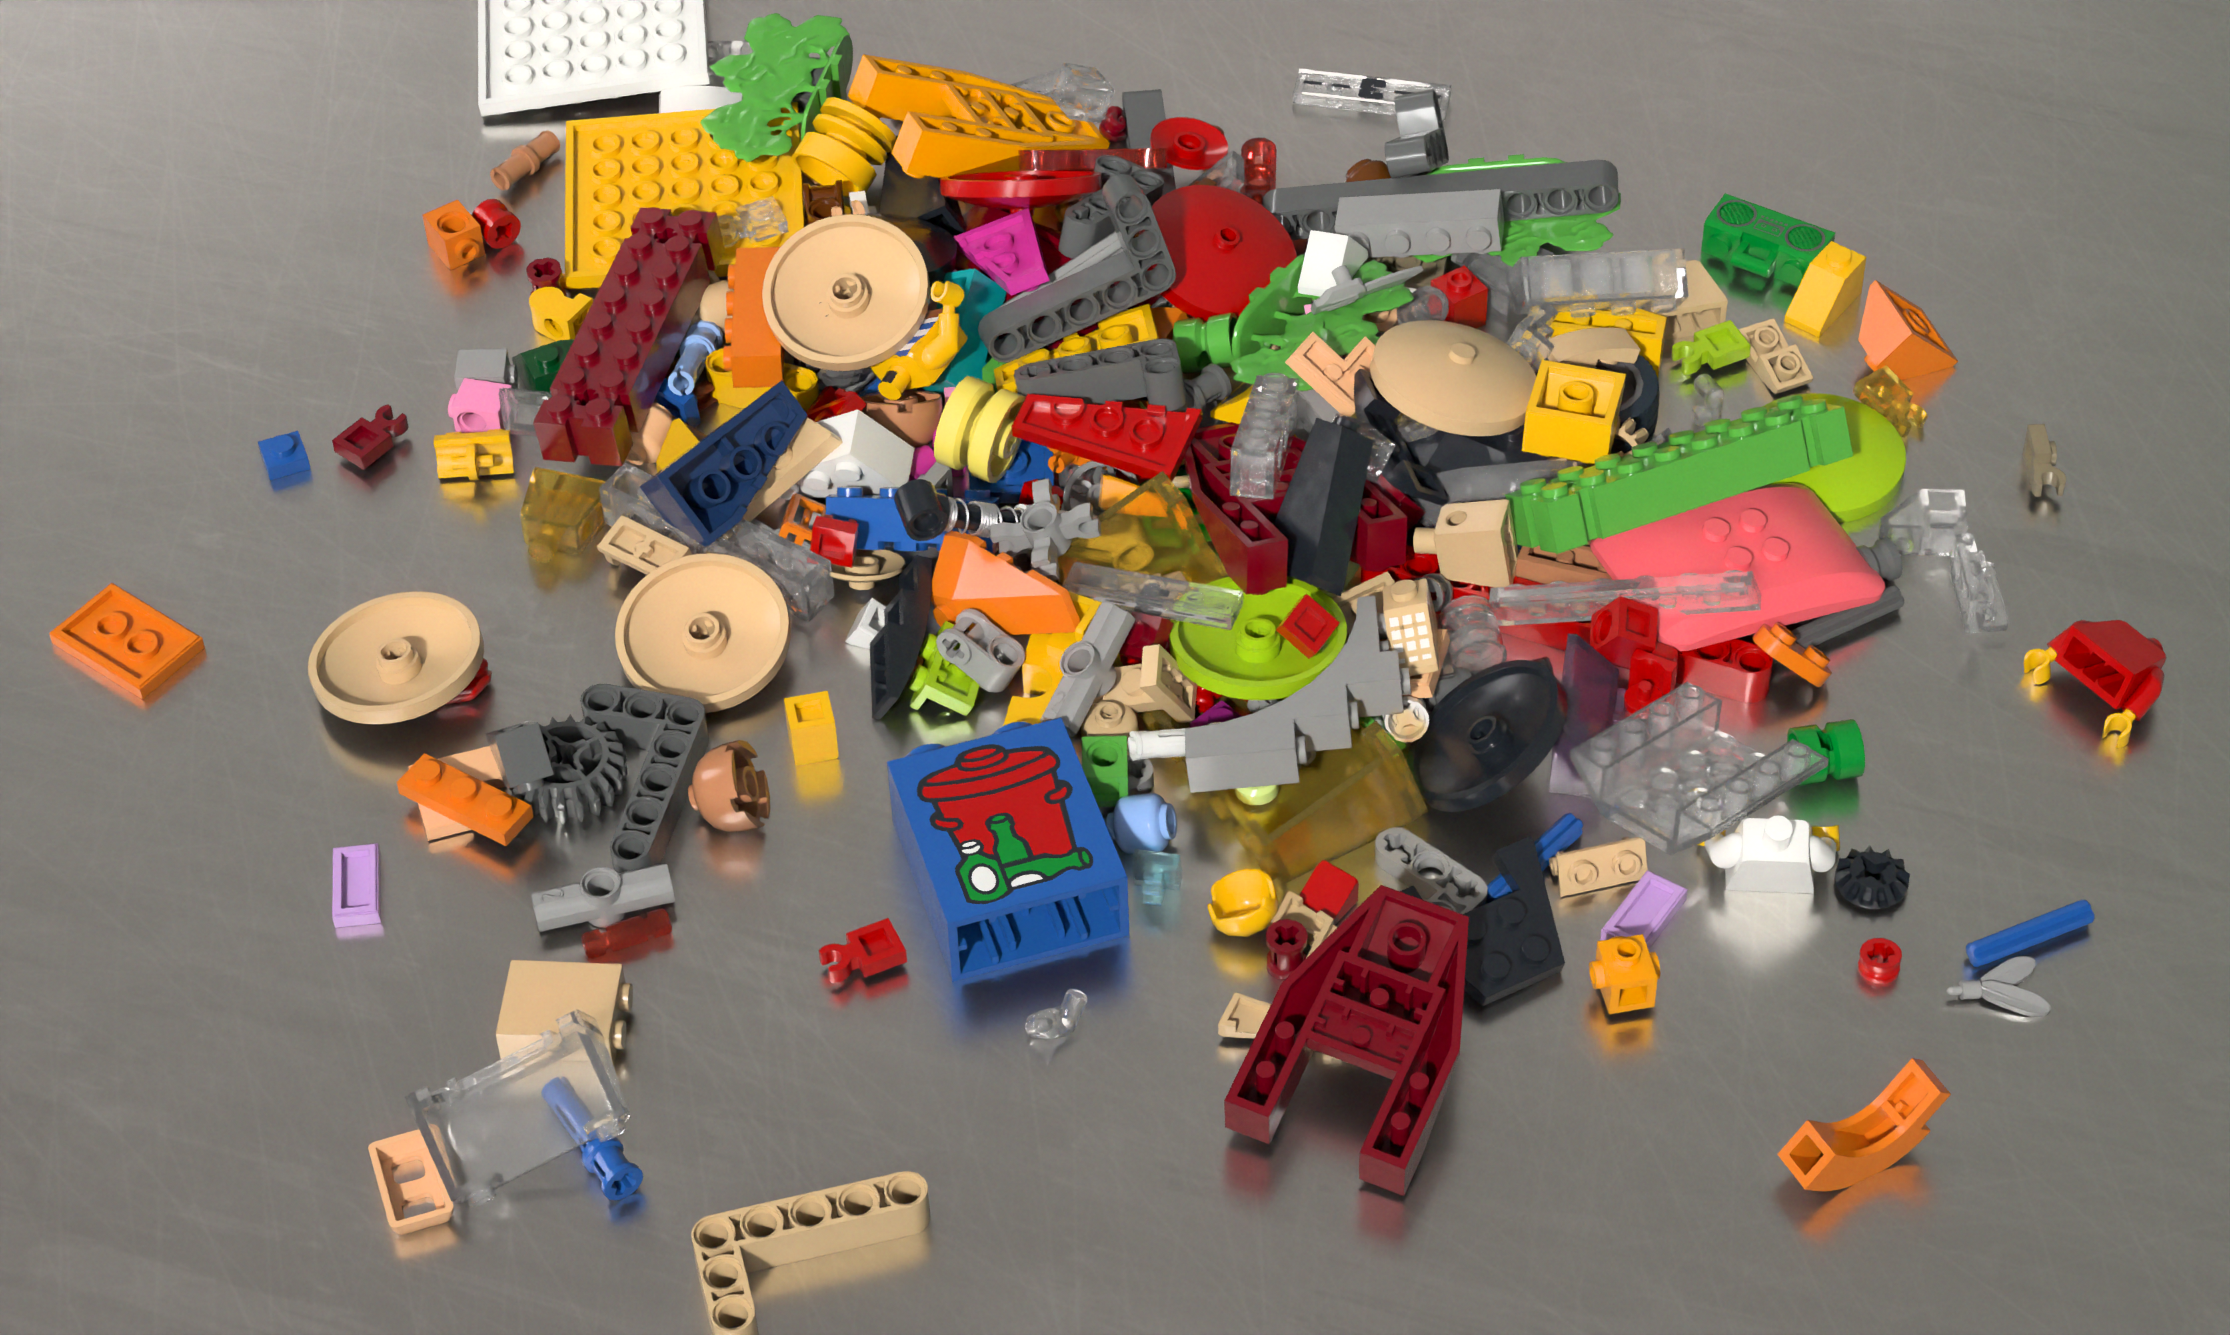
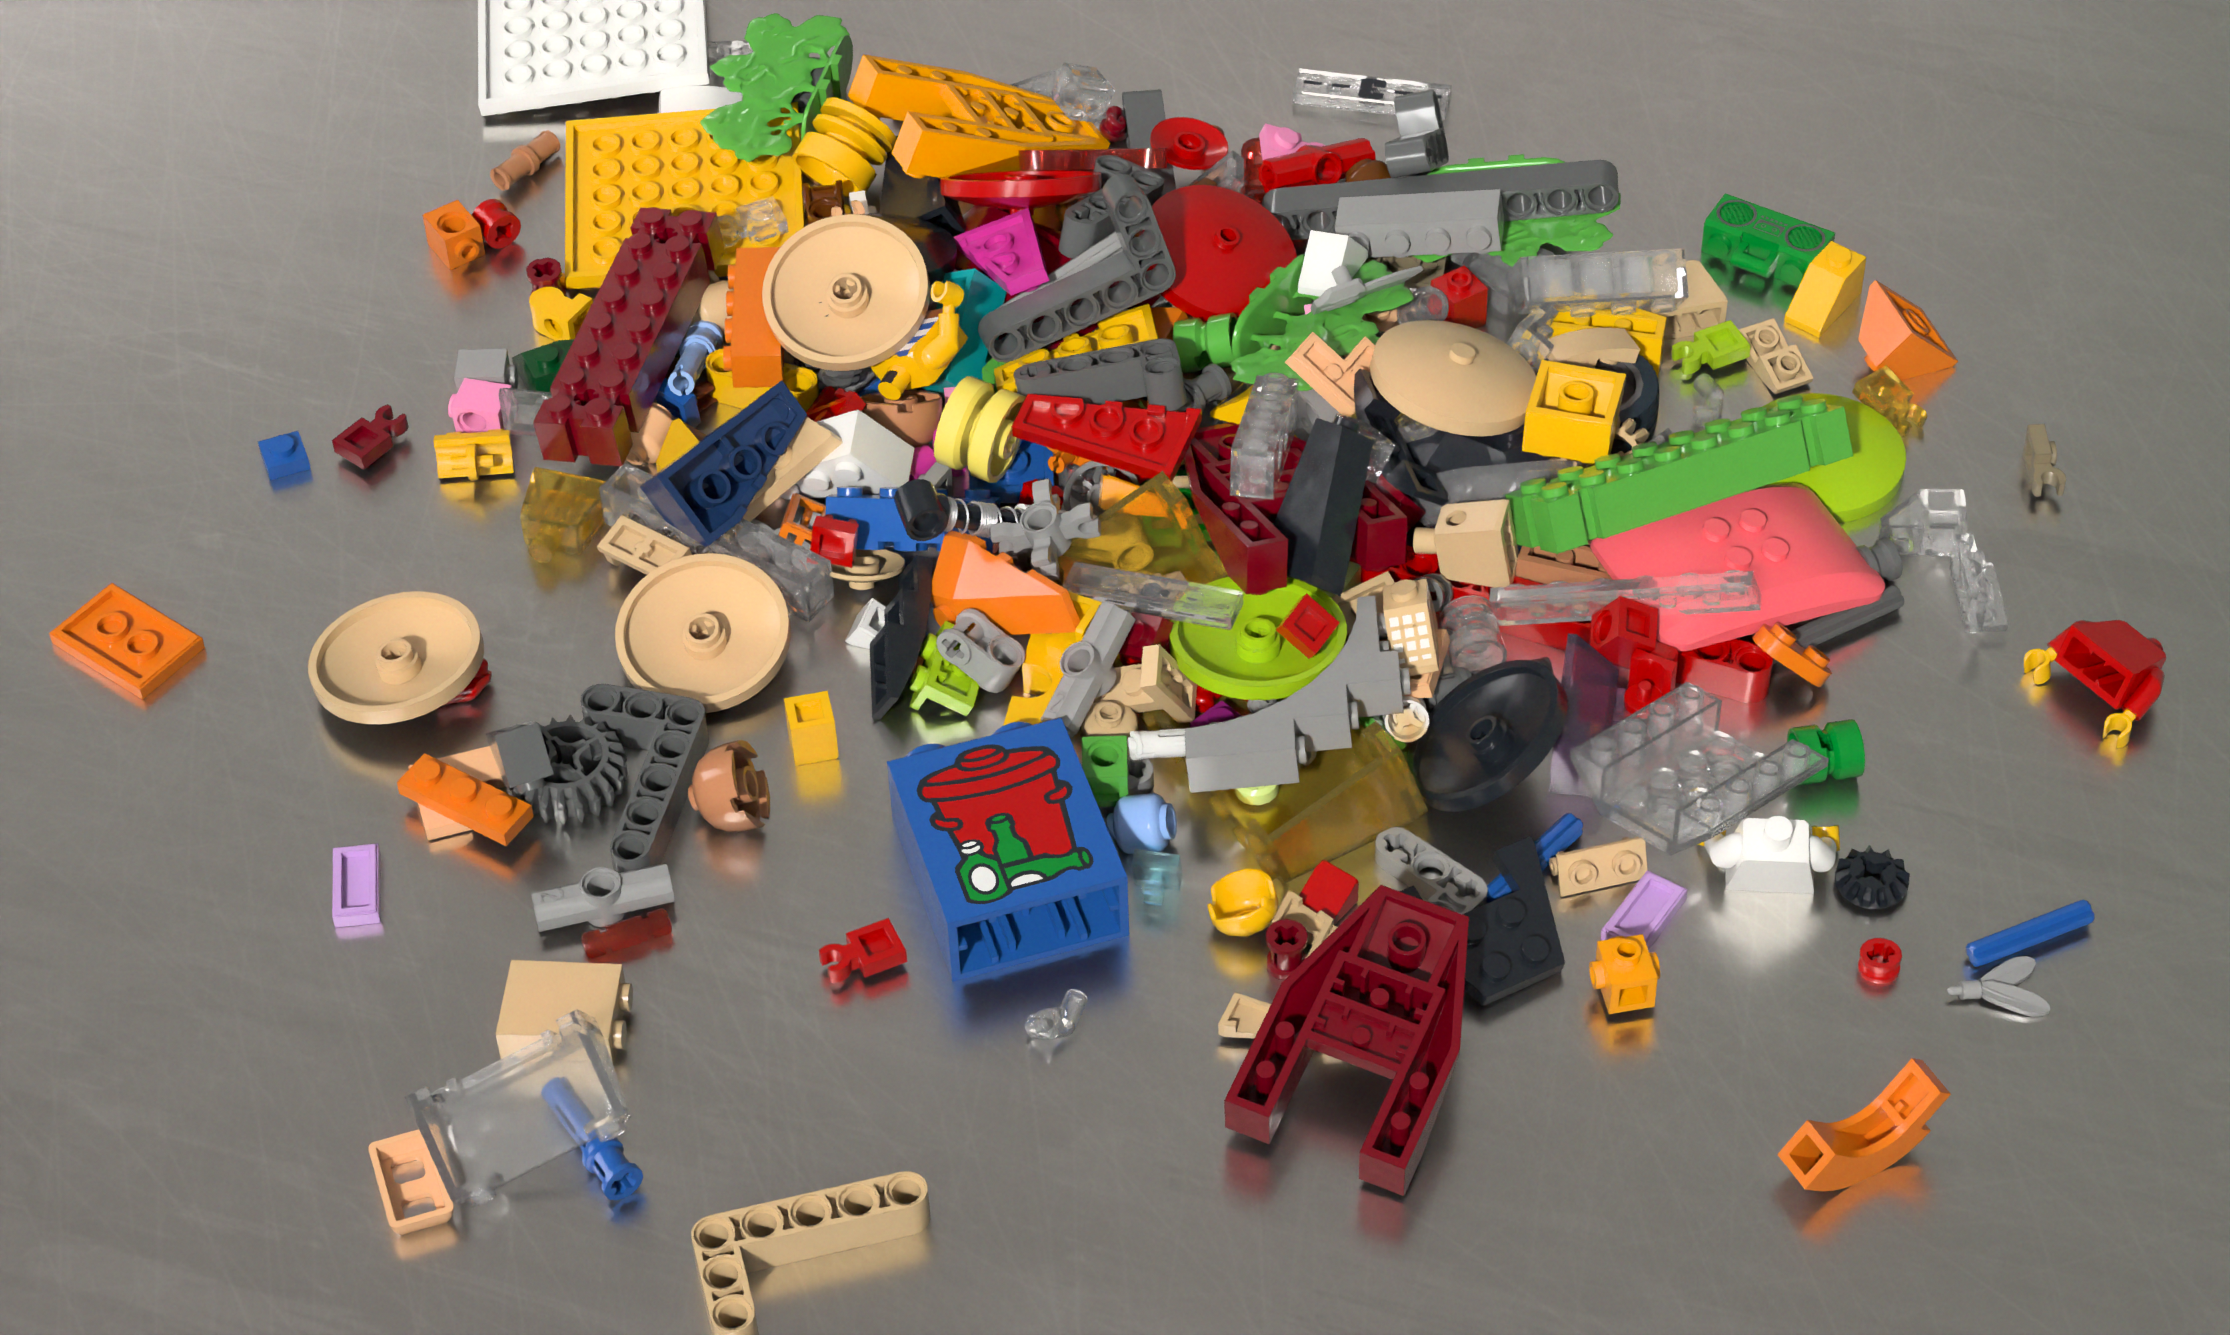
(1280, 141): none -> bright pink plate
(1314, 164): none -> red piece

